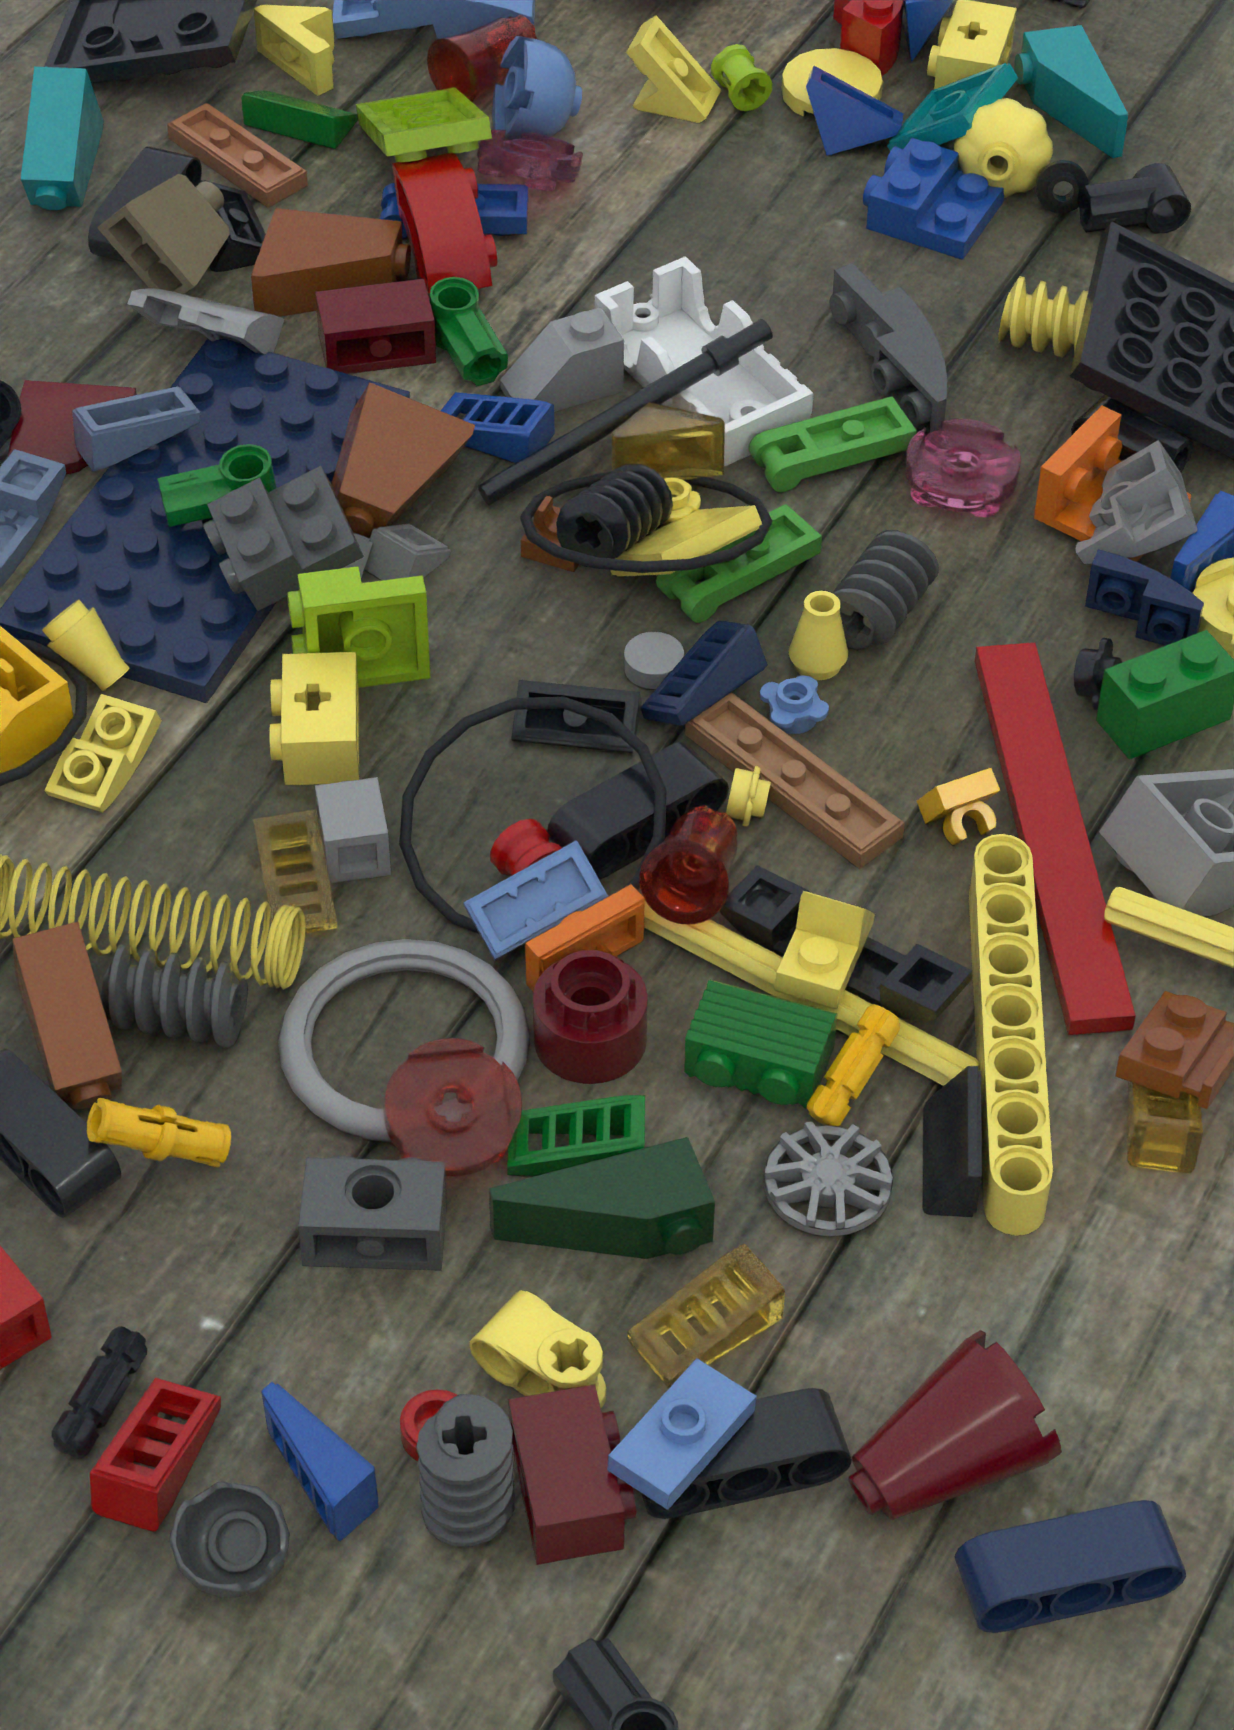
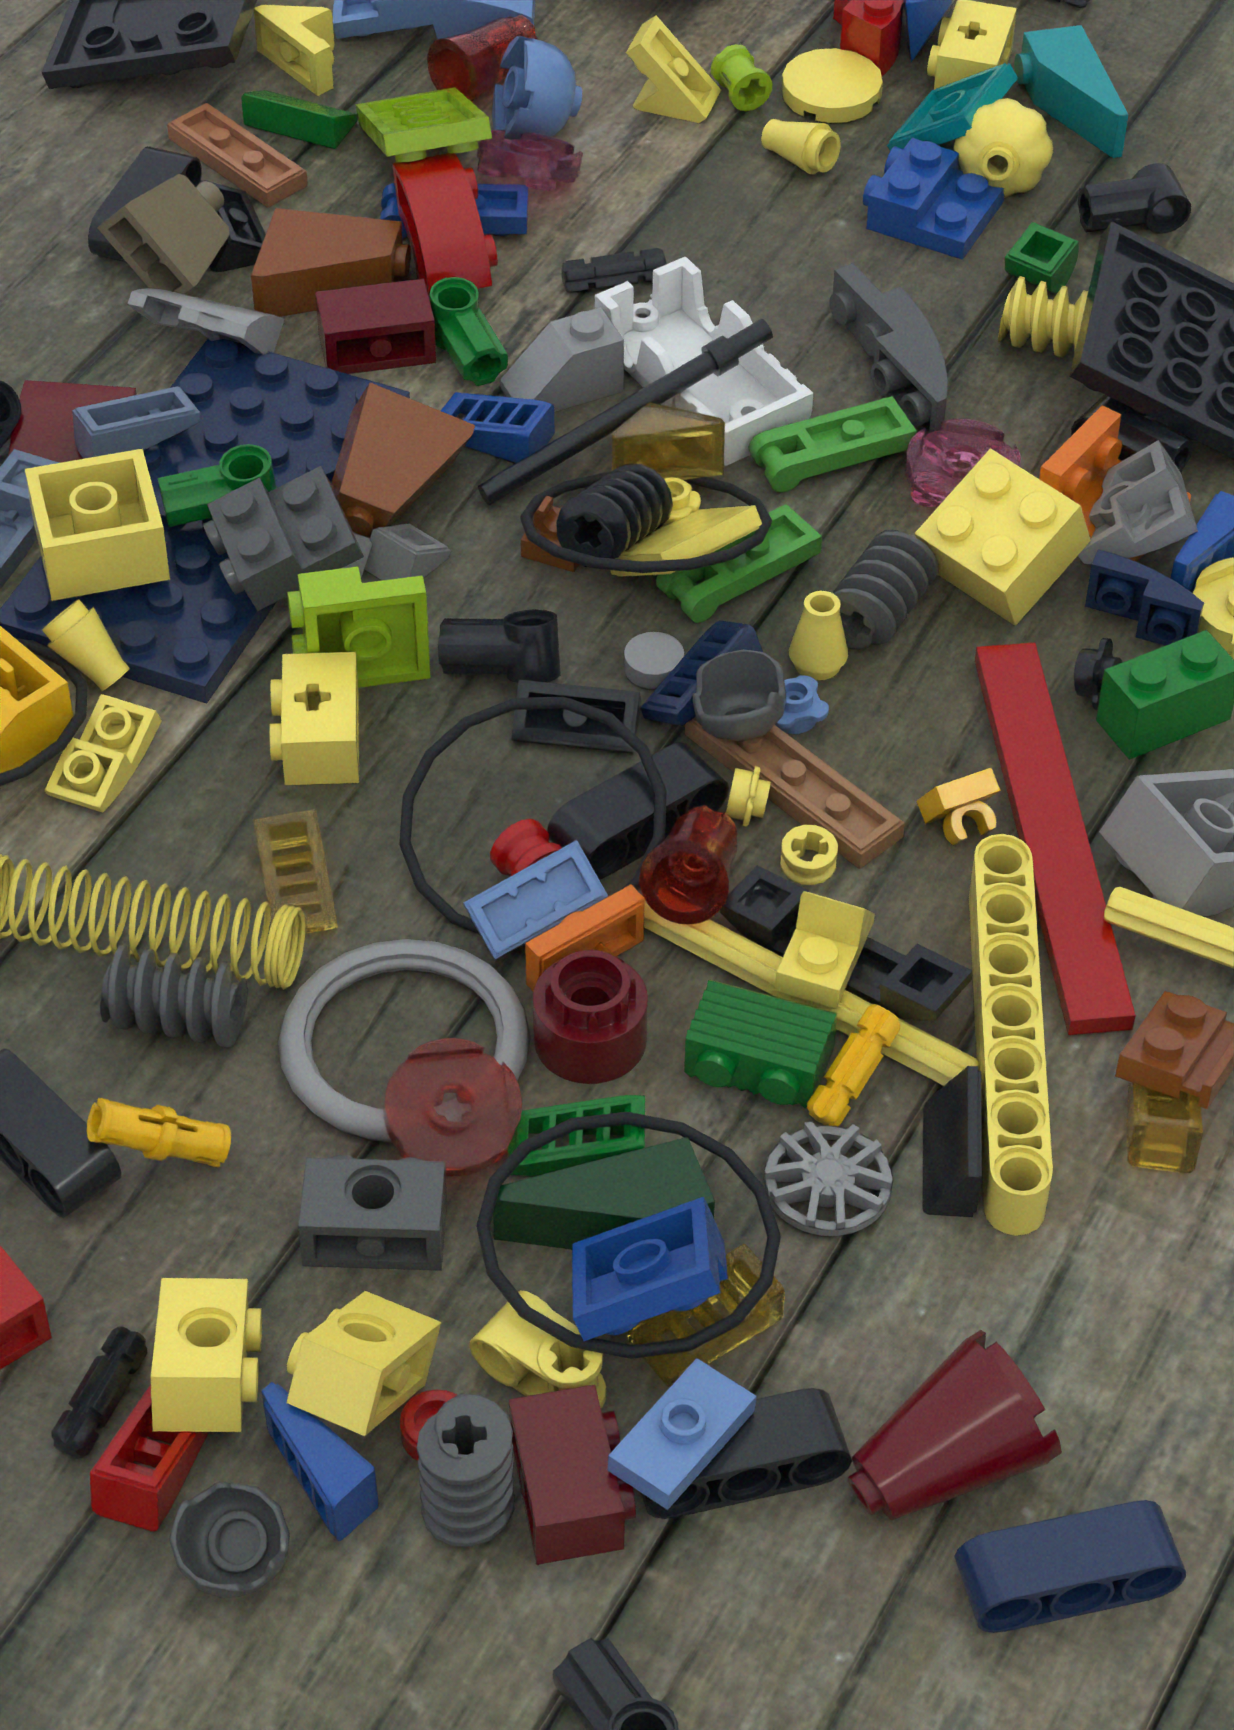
(60, 137): teal slope -> none
(67, 1015): dark orange slope -> none
(97, 524): none -> light yellow brick
(202, 1355): none -> light yellow brick
(353, 829): light grey brick -> none
(362, 1362): none -> light yellow brick
(519, 645): none -> black piece
(606, 1346): none -> black piece
(611, 270): none -> black axle
(646, 1269): none -> blue plate
(739, 695): none -> dark grey hair
(804, 144): none -> light yellow cone
(809, 838): none -> light yellow bush
(847, 114): blue slope -> none
(1004, 536): none -> light yellow brick
(1043, 256): none -> green brick
(1055, 173): black plate -> none

